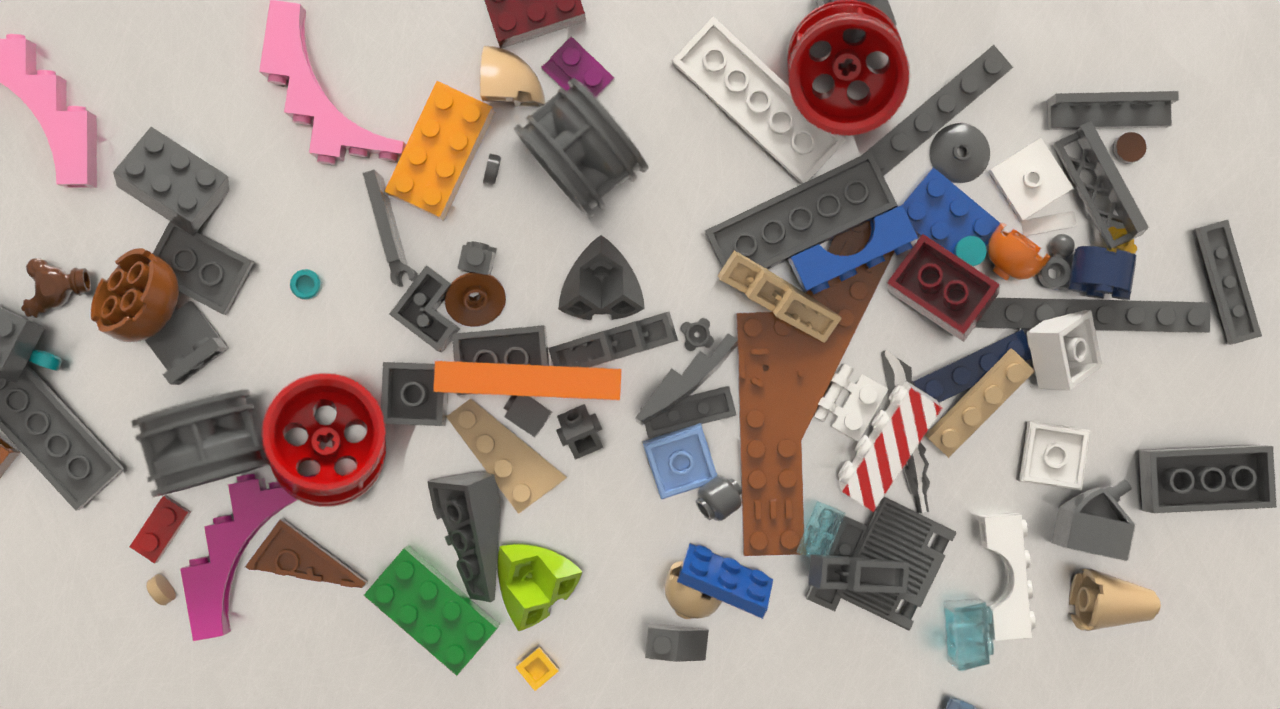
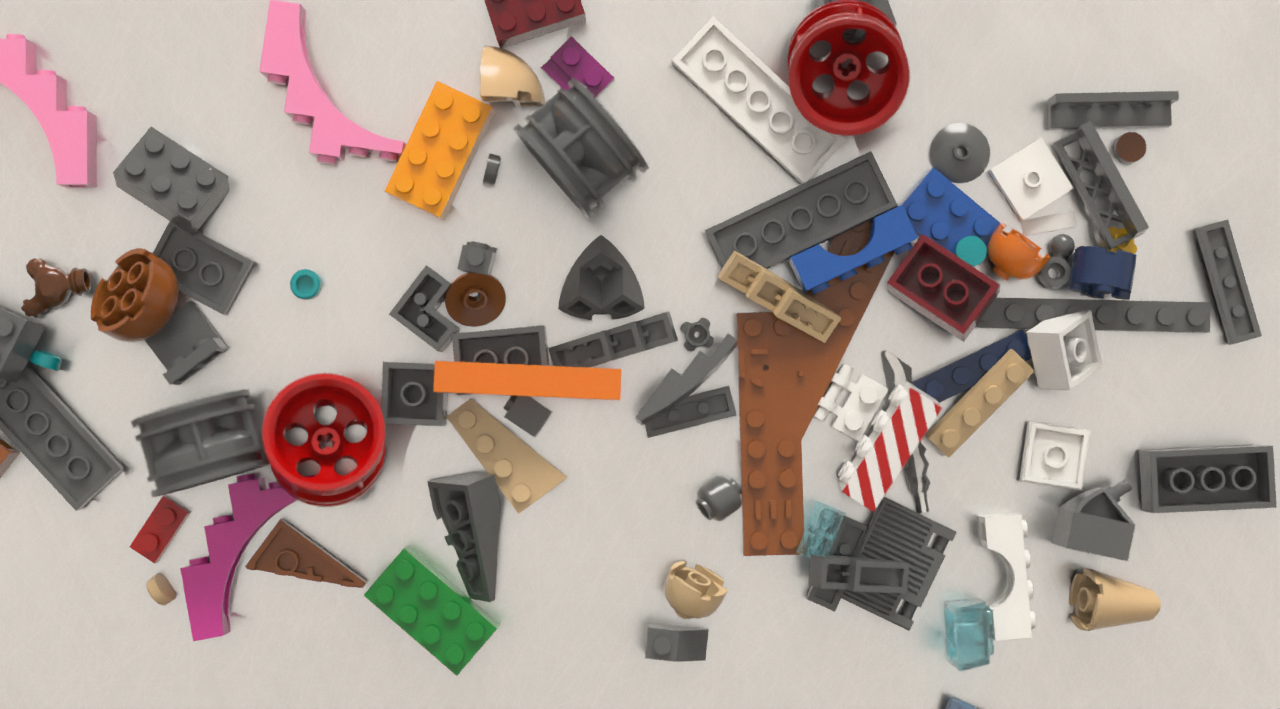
(387, 228): dark grey tile -> none
(533, 581): lime brick -> none
(537, 668): yellow plate -> none
(579, 431): dark grey brick -> none
(680, 460): light blue plate -> none
(726, 580): blue plate -> none
(939, 109): dark grey plate -> none

